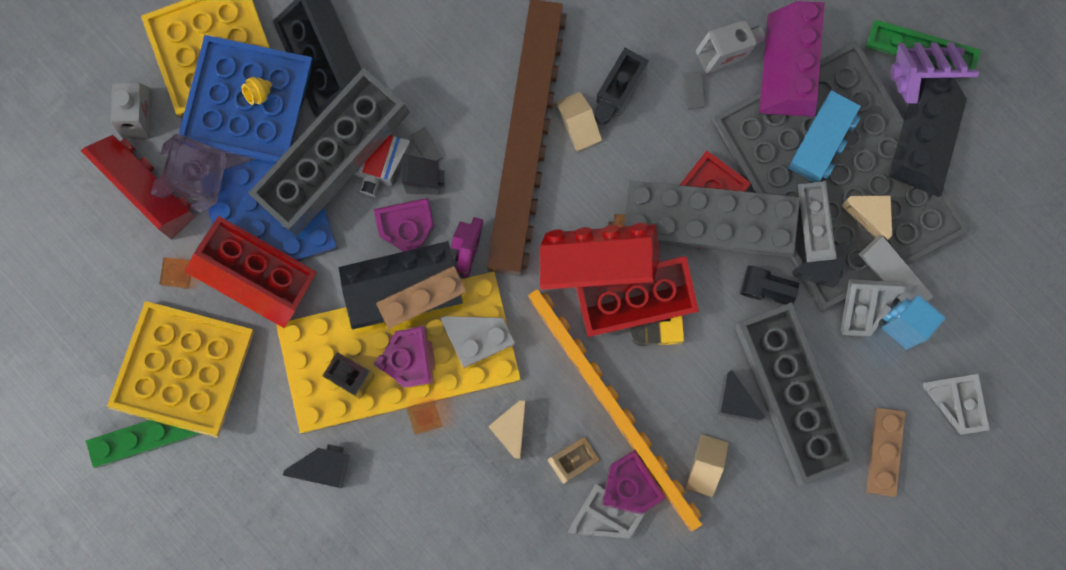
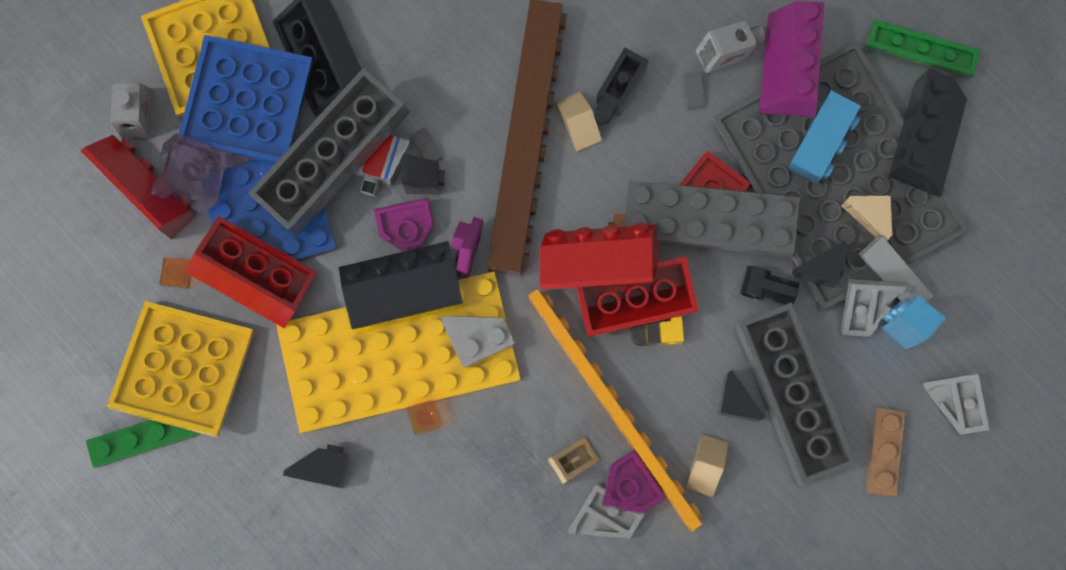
(256, 90): yellow plate -> none
(348, 375): black slope -> none
(409, 358): magenta plate -> none
(421, 297): medium nougat plate -> none
(509, 428): tan slope -> none
(816, 221): light grey tile -> none
(915, 64): medium lavender plate -> none

